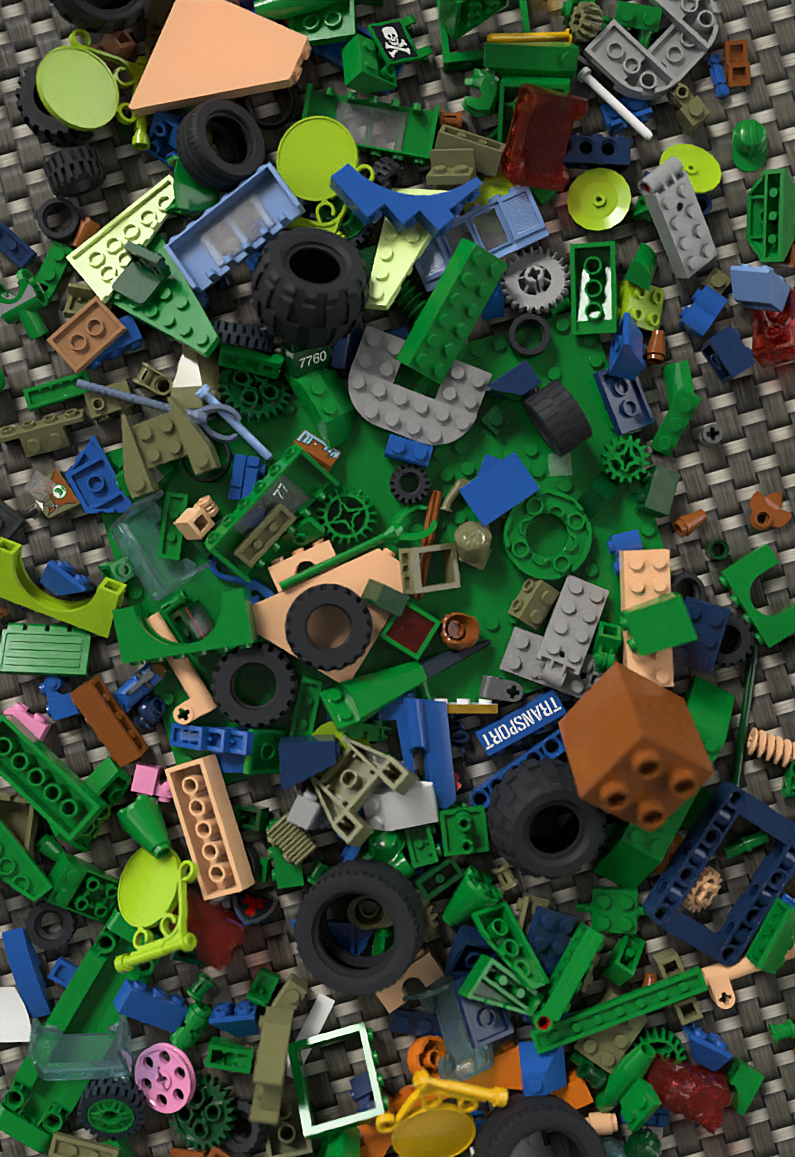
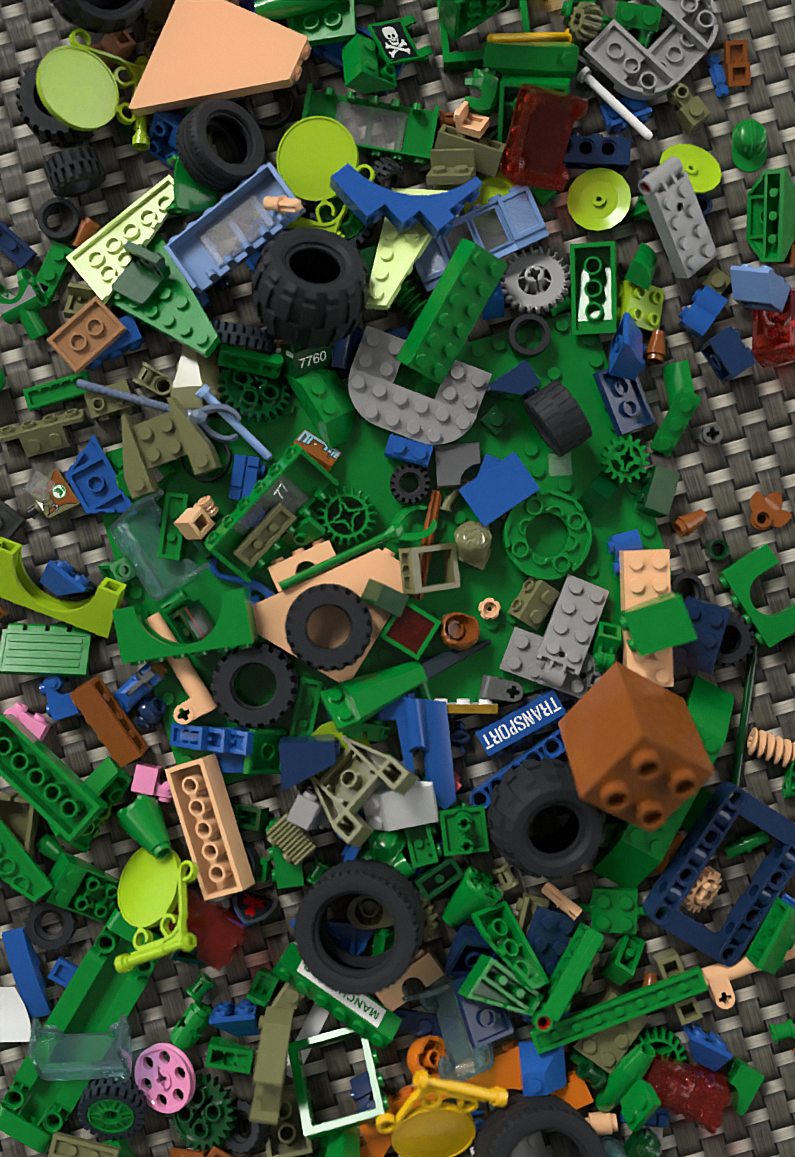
(150, 1005): blue brick -> none
(282, 204): none -> light nougat axle
(359, 1012): none -> green brick
(454, 461): none -> dark grey tile
(470, 123): none -> light nougat bracket
(489, 602): none -> light nougat plate
(561, 900): none -> light nougat axle

